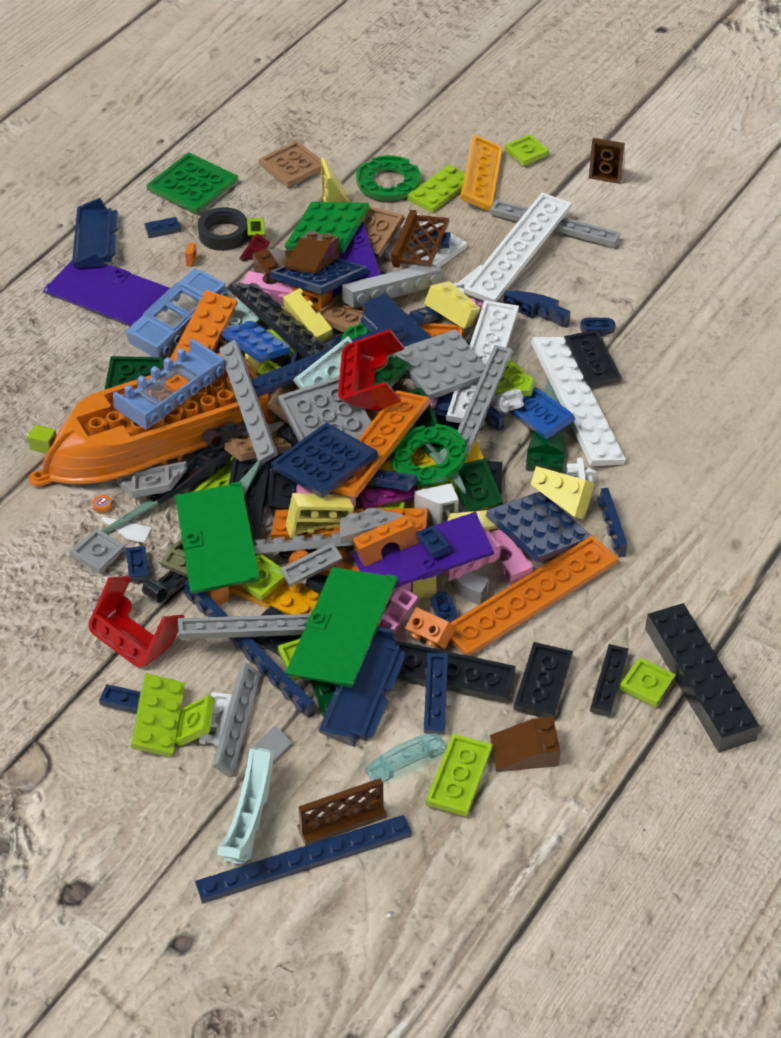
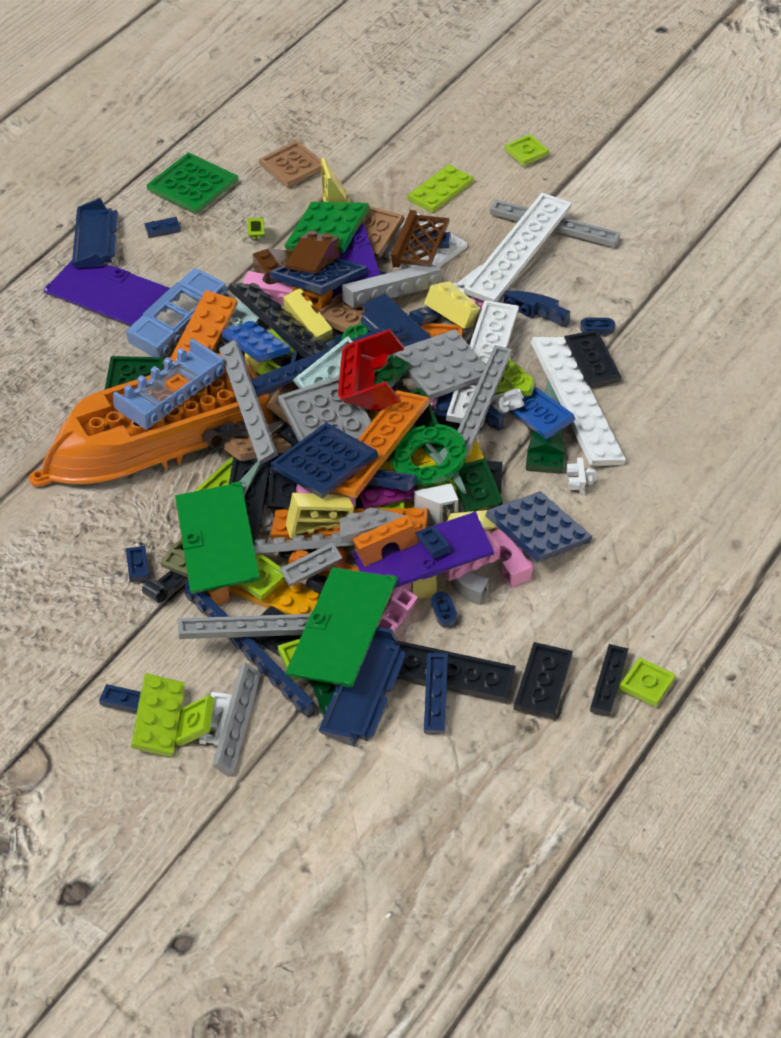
(41, 438): lime brick -> none
(98, 550): light grey plate -> none
(102, 503): orange tile -> none
(113, 626): red windscreen -> none
(130, 530): white sticker -> none
(152, 480): light grey wing -> none
(191, 254): orange tile -> none
(198, 470): black plate -> none
(227, 241): black tyre -> none
(240, 838): light aqua arch -> none
(257, 244): dark red tile -> none
(274, 740): light grey slope -> none
(302, 859): dark blue plate -> none
(338, 821): reddish brown fence -> none
(366, 172): green plate -> none
(404, 755): clear light blue slope -> none
(430, 628): orange brick -> none
(459, 775): lime plate -> none
(481, 172): light orange plate -> none
(526, 746): reddish brown slope -> none
(531, 595): orange plate -> none
(565, 490): light yellow wedge -> none
(607, 160): reddish brown slope -> none
(614, 526): dark blue plate -> none
(702, 678): black brick -> none

